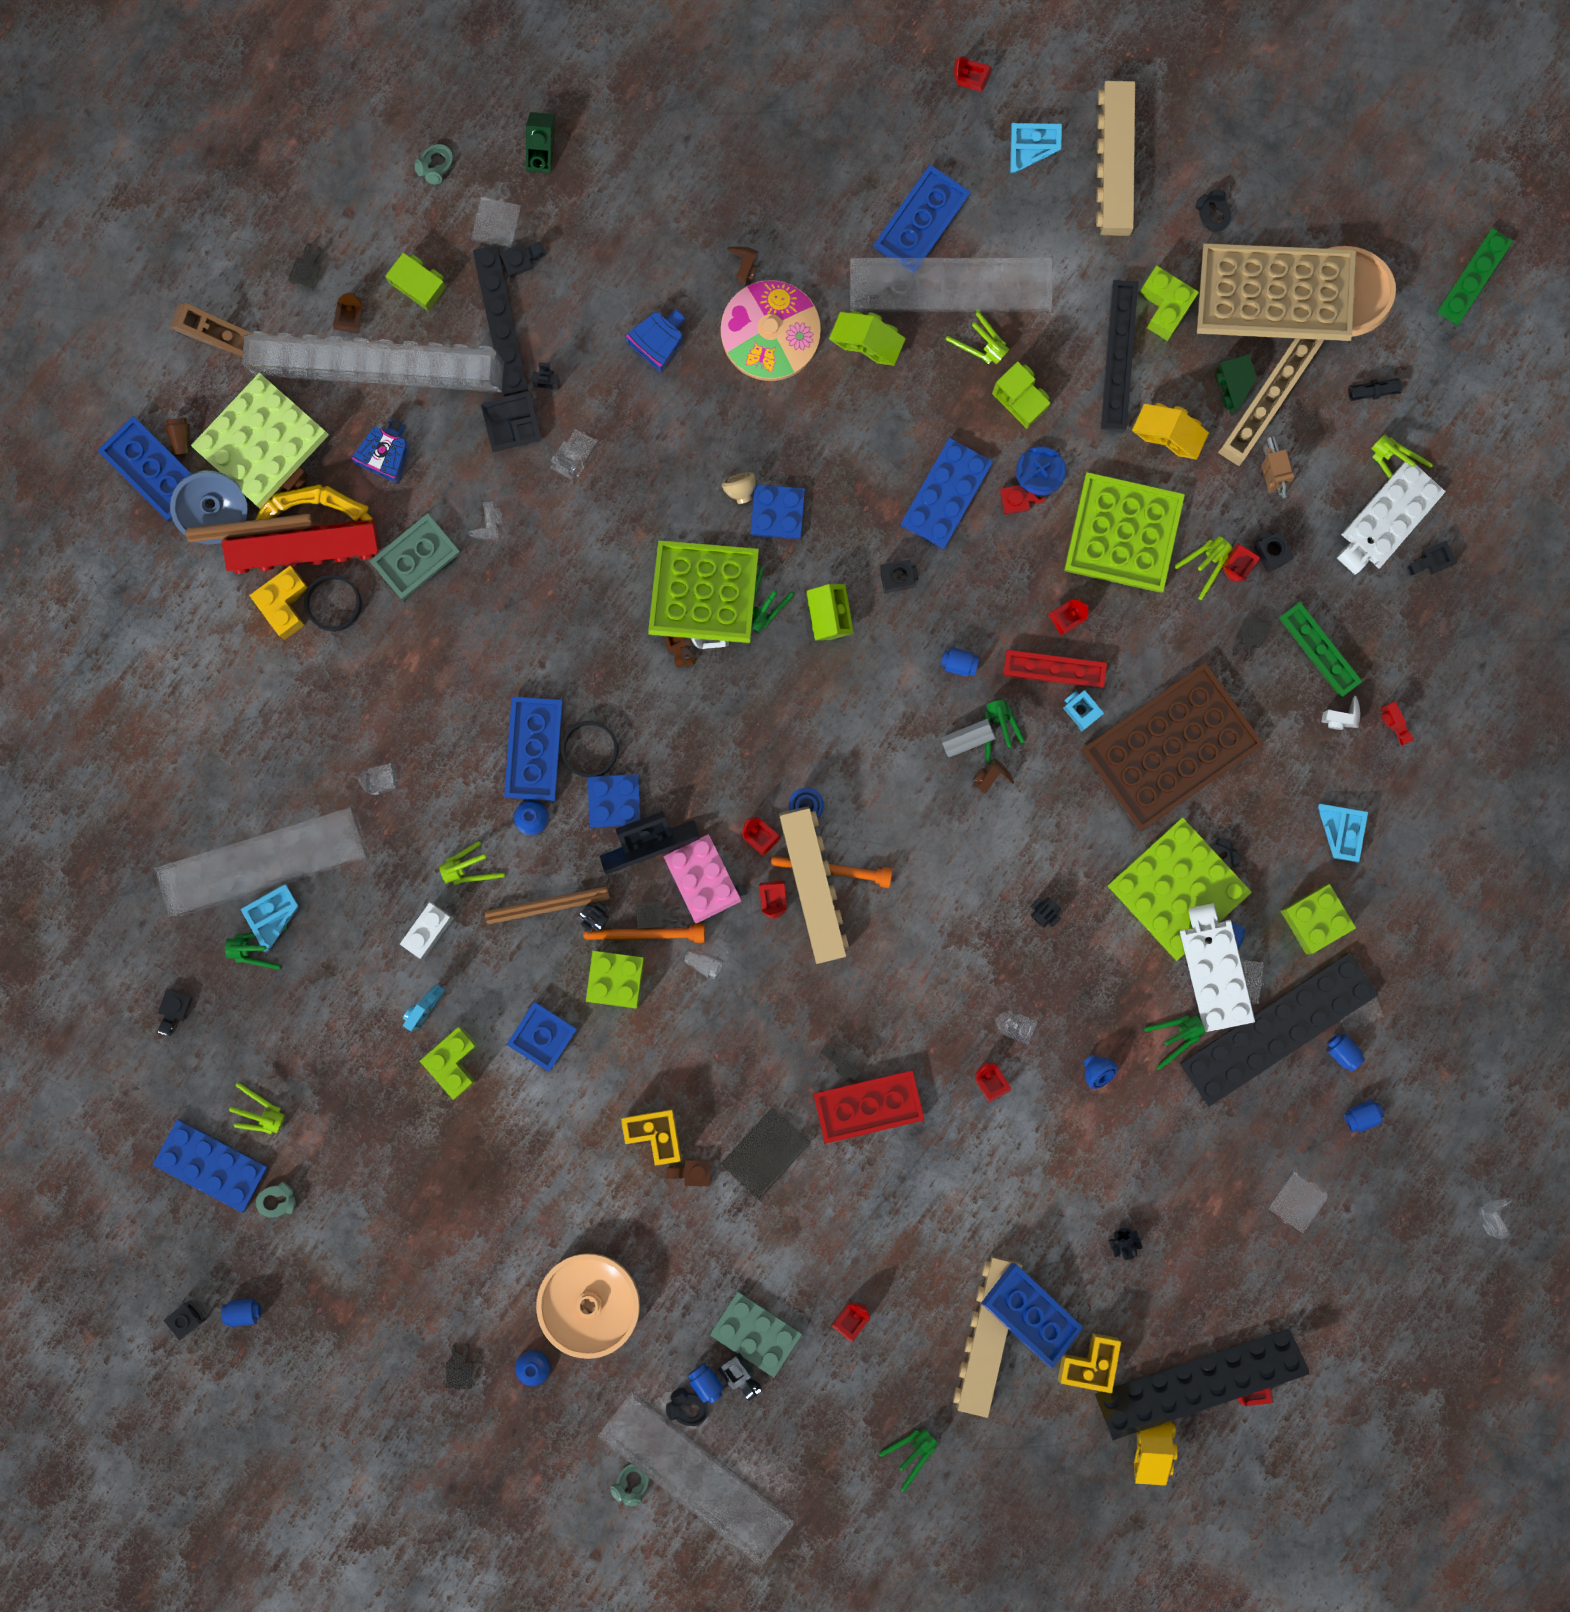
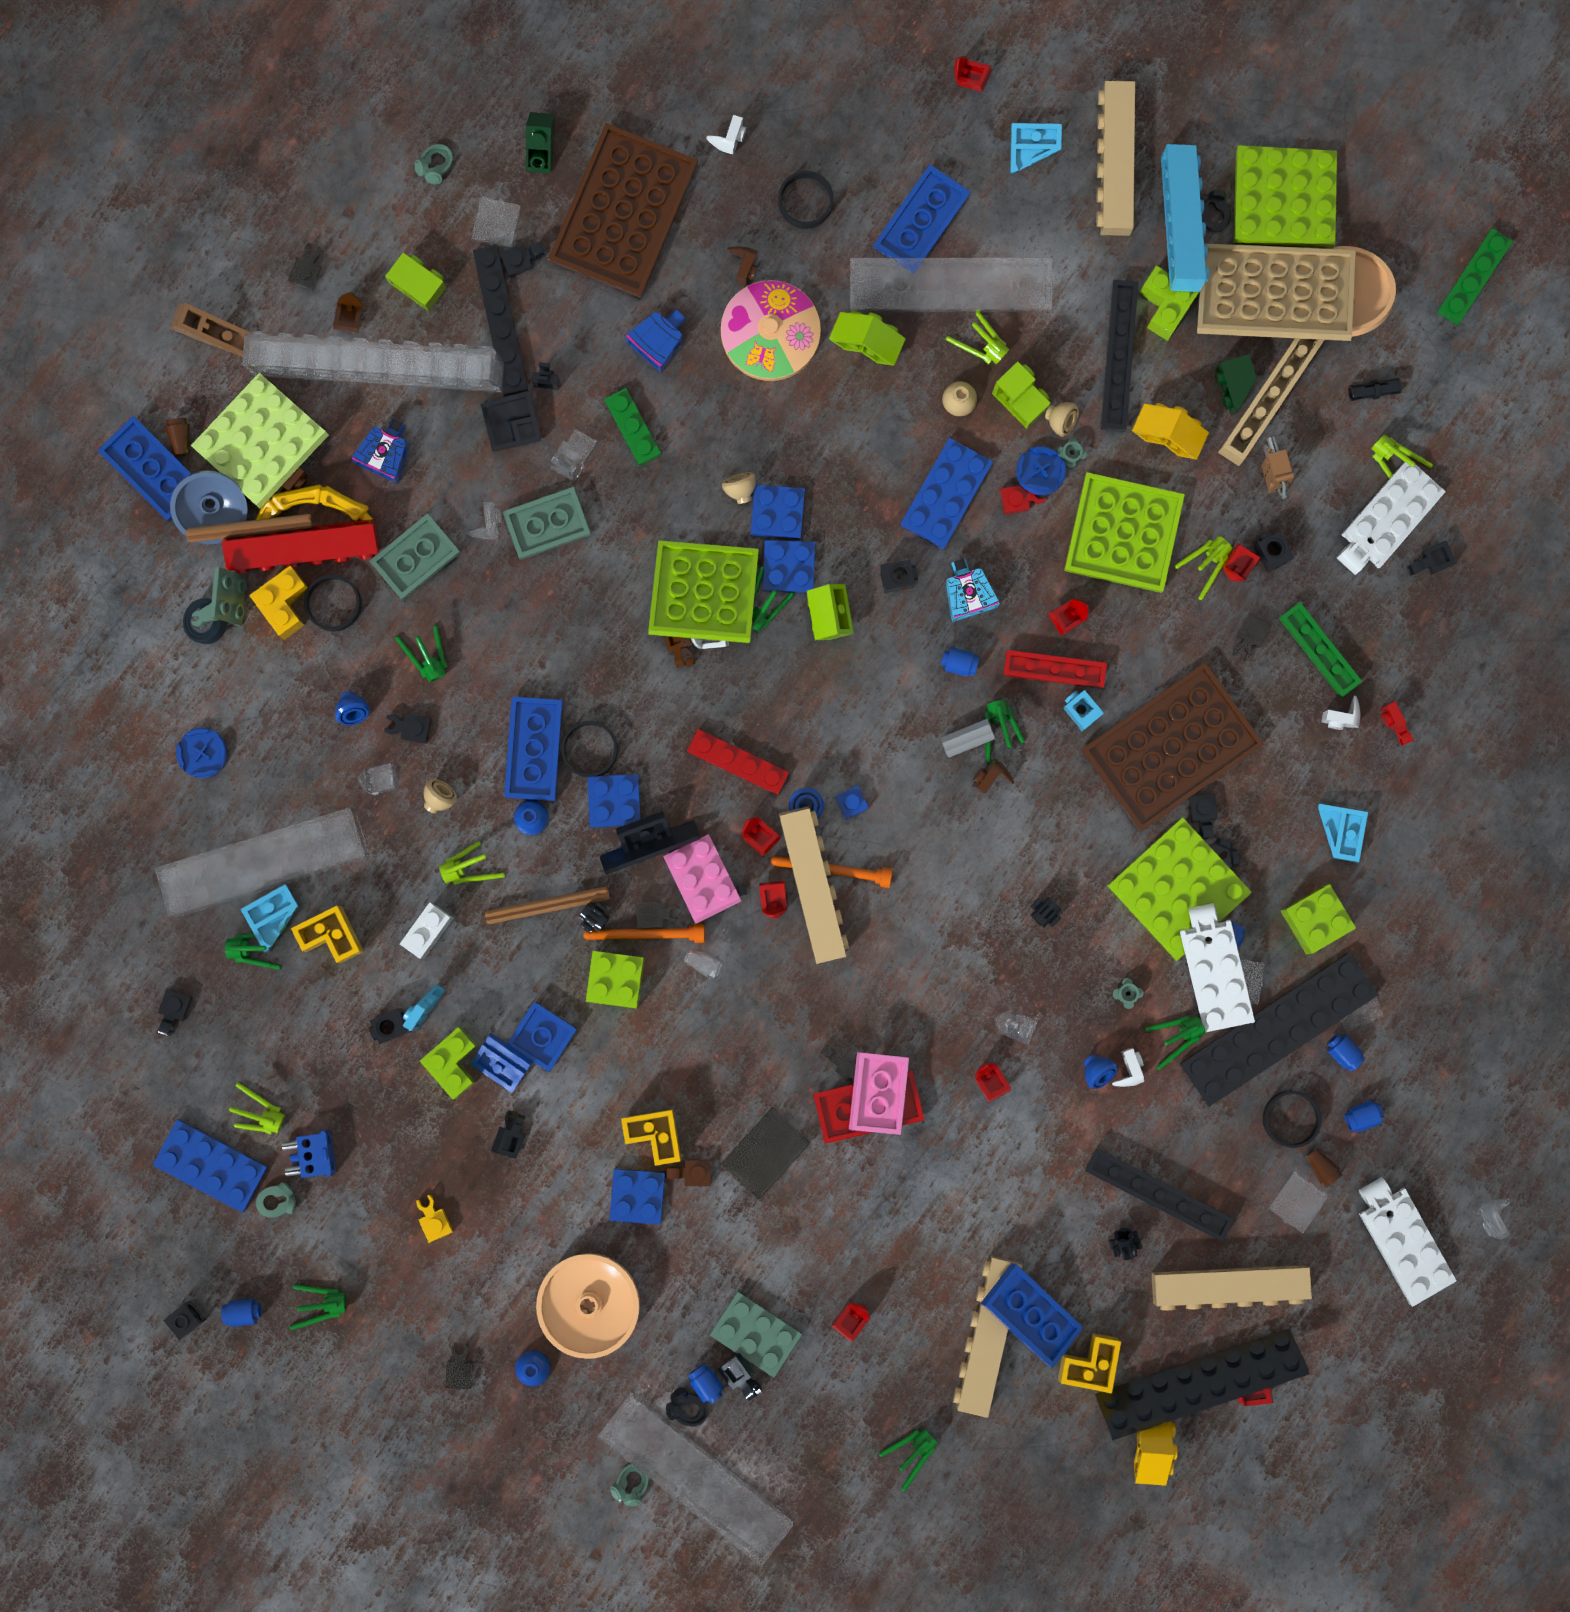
(202, 753): none -> blue tile
(208, 618): none -> sand green plate
(322, 1155): none -> blue piece
(330, 928): none -> yellow brick
(333, 1303): none -> green plant
(351, 709): none -> blue brick
(396, 1017): none -> black brick
(412, 728): none -> black plate
(432, 667): none -> green plant
(435, 1223): none -> yellow plate
(438, 796): none -> tan brick
(501, 1062): none -> blue plate
(509, 1139): none -> black plate
(546, 523): none -> sand green plate
(623, 210): none -> reddish brown plate
(632, 427): none -> green plate
(637, 1196): none -> blue plate
(735, 133): none -> white plate
(737, 762): none -> red plate
(788, 566): none -> blue plate
(806, 174): none -> black tyre
(851, 802): none -> blue plate
(878, 1093): none -> bright pink plate
(959, 398): none -> tan brick
(969, 592): none -> torso
(1062, 417): none -> tan brick
(1079, 452): none -> sand green plate
(1133, 1063): none -> white plate
(1135, 993): none -> sand green plate
(1159, 1194): none -> black plate
(1184, 218): none -> medium azure brick
(1203, 810): none -> black plate
(1231, 1286): none -> tan brick
(1285, 196): none -> lime plate
(1317, 1124): none -> black tyre
(1324, 1168): none -> reddish brown cone
(1404, 1242): none -> white hinge

